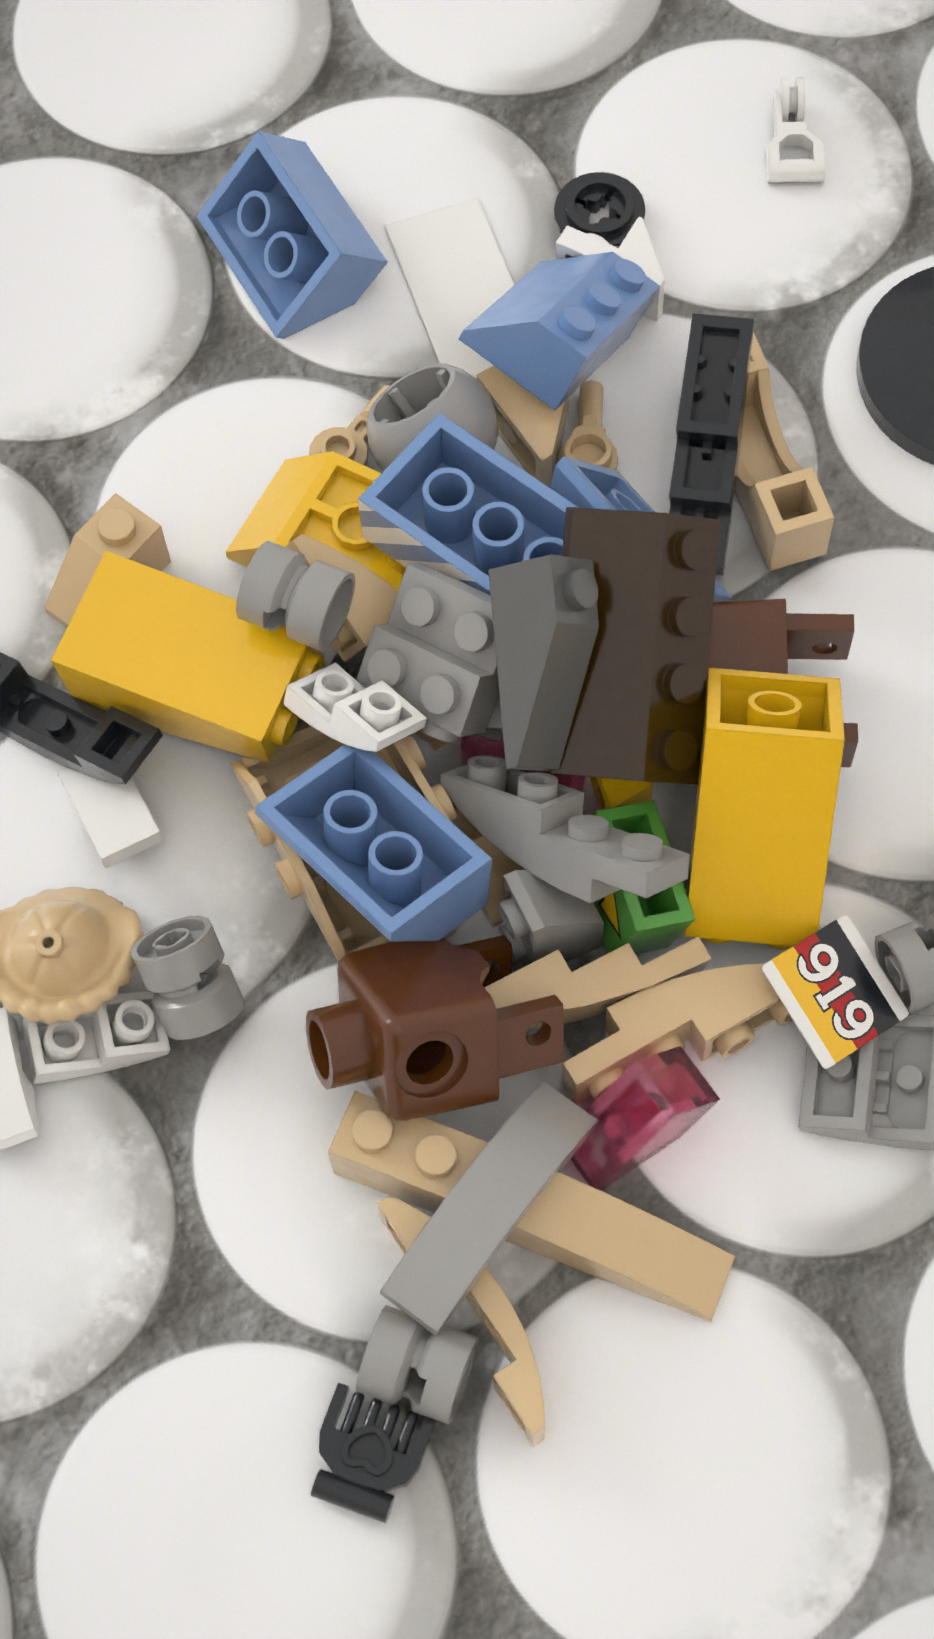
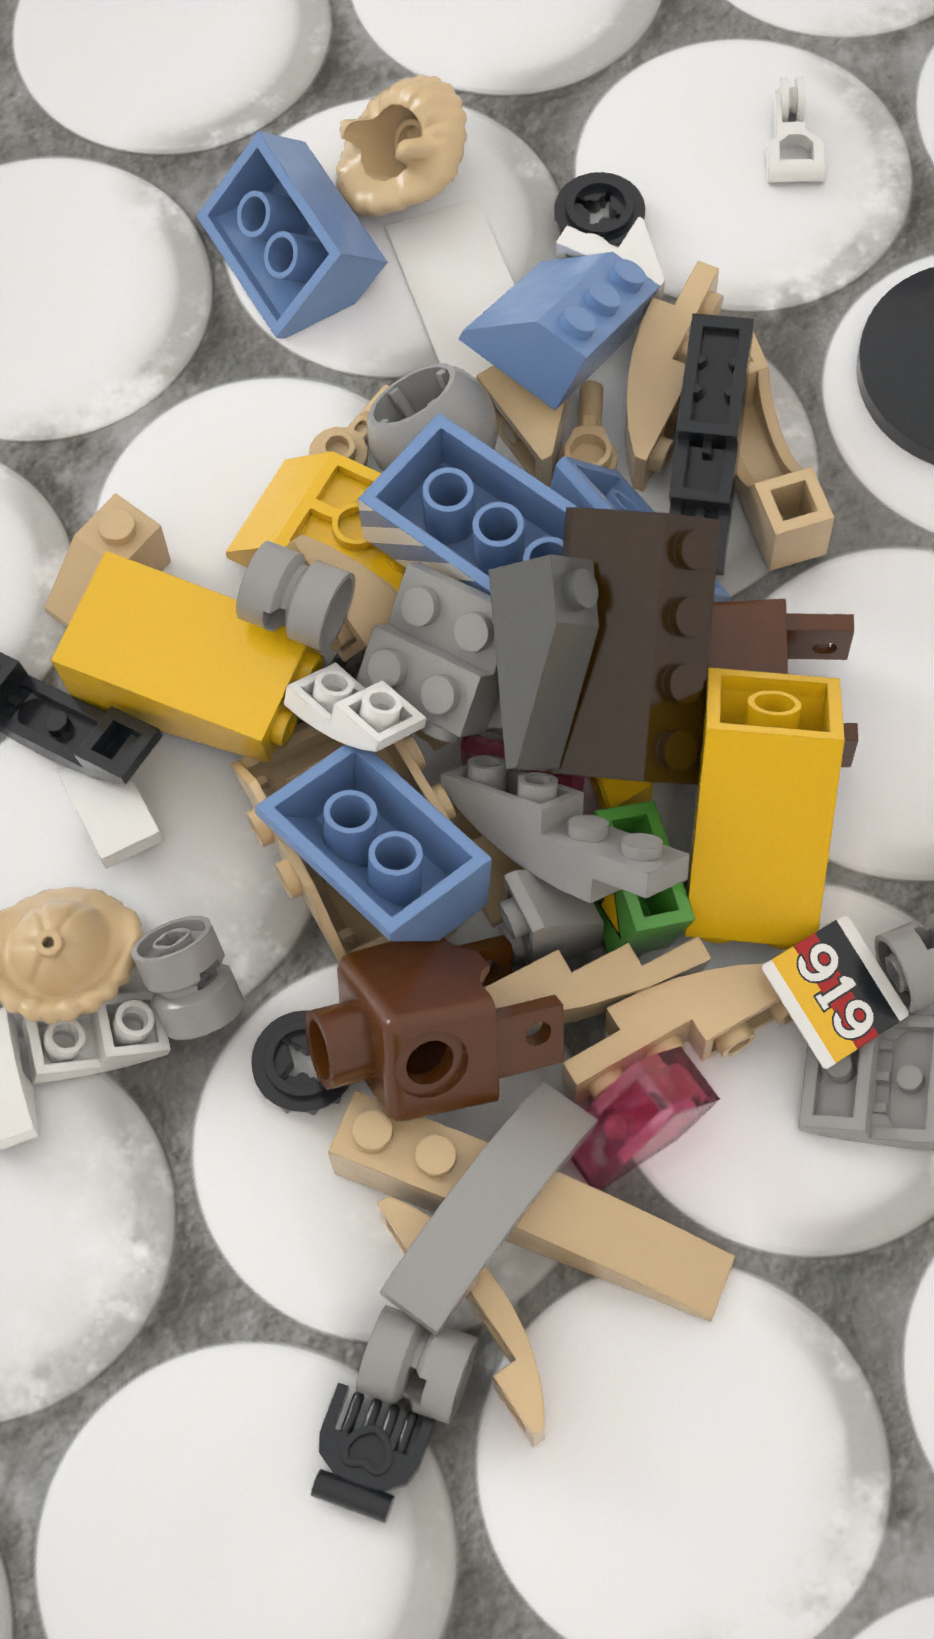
(273, 1063): none -> black gear
(402, 146): none -> tan piece
(658, 373): none -> tan slope

